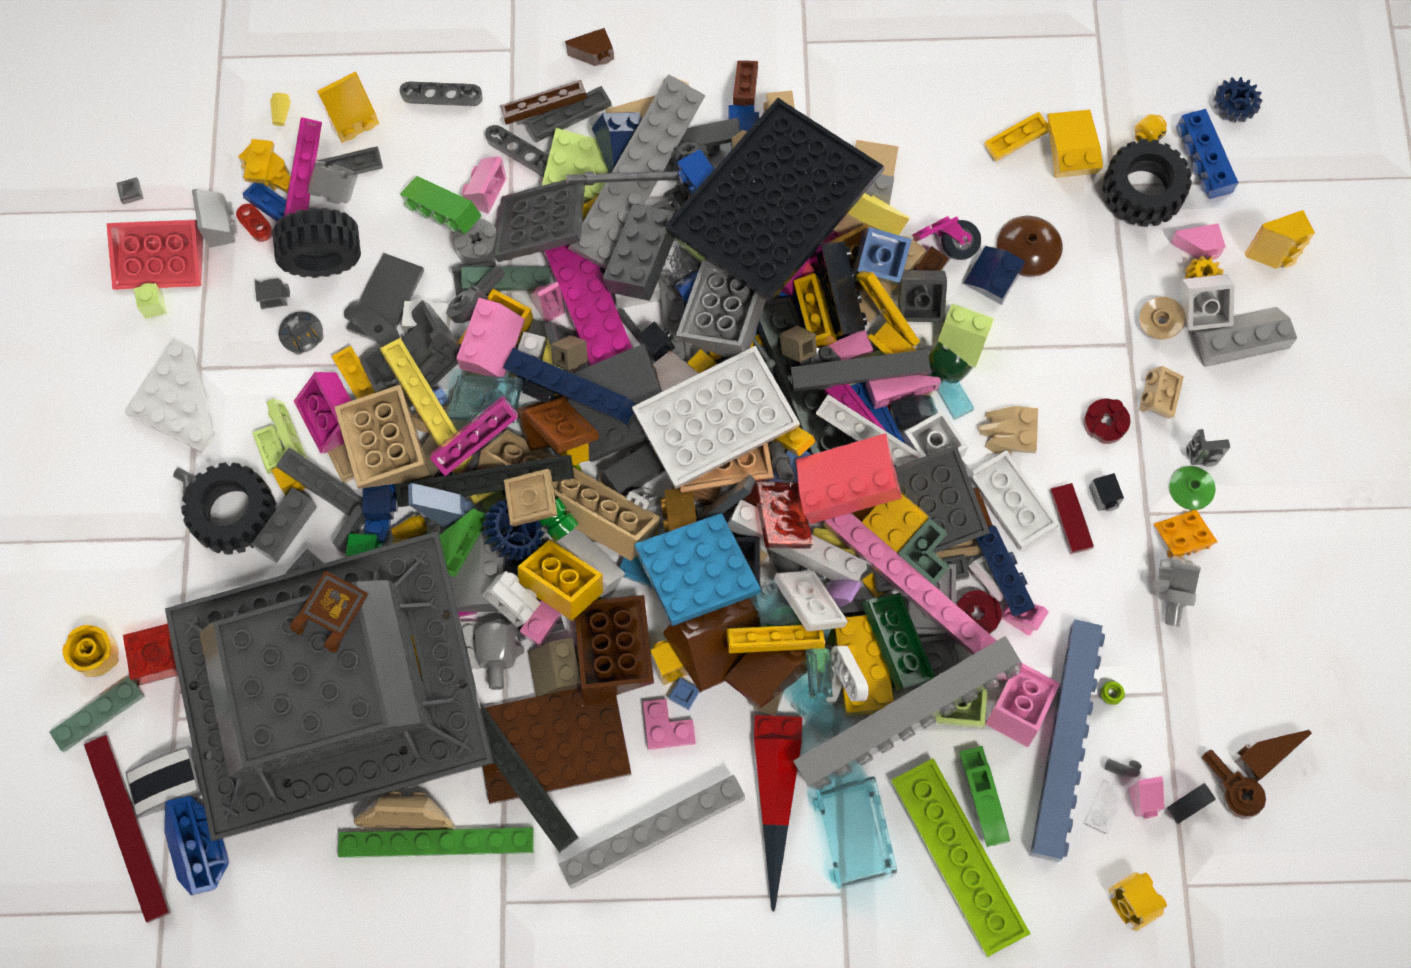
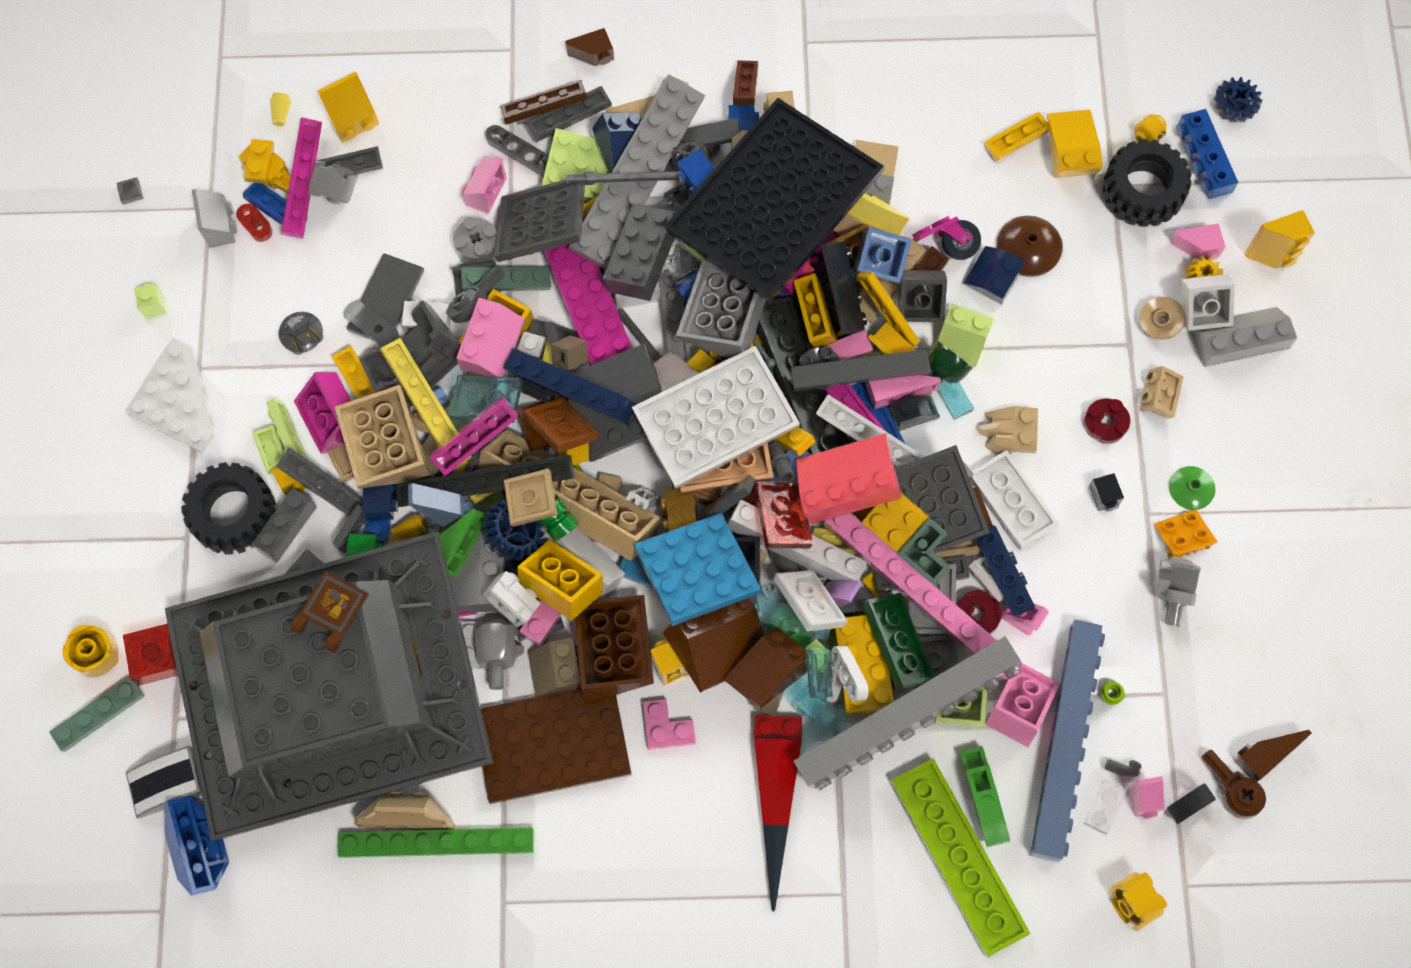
(127, 829): dark red tile -> none
(155, 253): coral slope -> none
(184, 477): dark grey arm -> none
(272, 293): dark grey window -> none
(316, 242): black tyre -> none
(440, 205): bright green brick -> none
(441, 91): dark grey beam -> none
(527, 787): pearl dark grey plate -> none
(548, 301): bright pink slope -> none
(633, 470): dark grey brick -> none
(652, 831): light grey brick -> none
(657, 340): black brick -> none
(684, 694): medium blue tile -> none
(773, 639): yellow tile -> none
(798, 343): dark tan brick -> none
(856, 833): clear light blue windscreen -> none
(935, 435): white brick -> none
(1071, 518): dark red tile -> none
(1206, 452): dark grey bracket -> none

